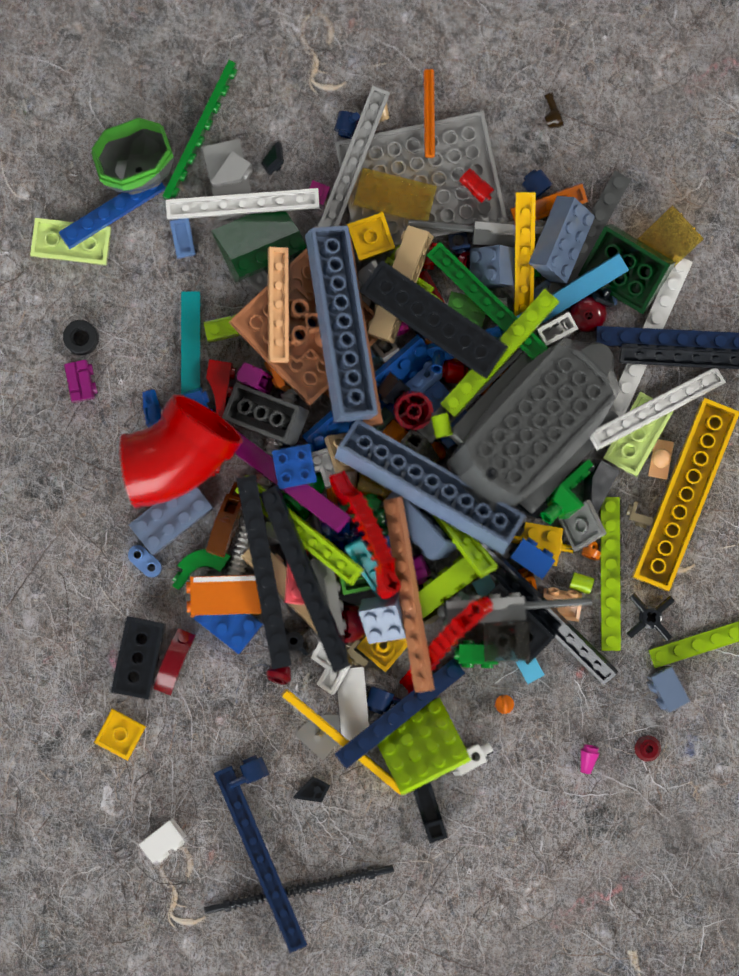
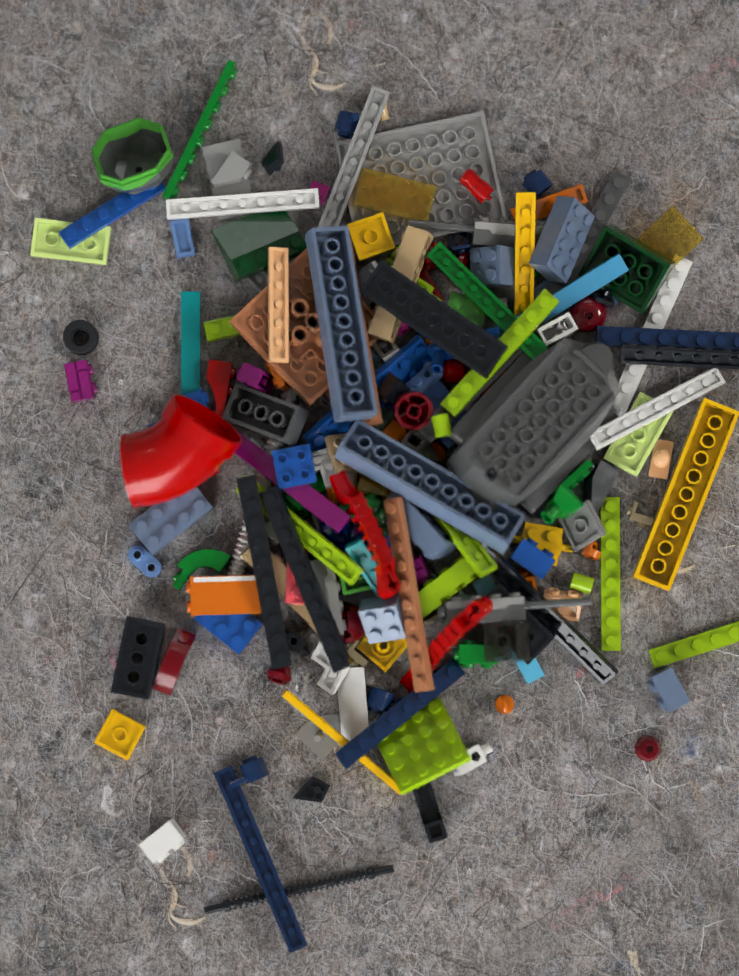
(151, 407): blue hinge -> none
(225, 524): reddish brown slope -> none
(429, 114): orange axle -> none
(553, 118): dark brown bar -> none
(589, 756): dark pink cone -> none
(657, 617): black bar -> none

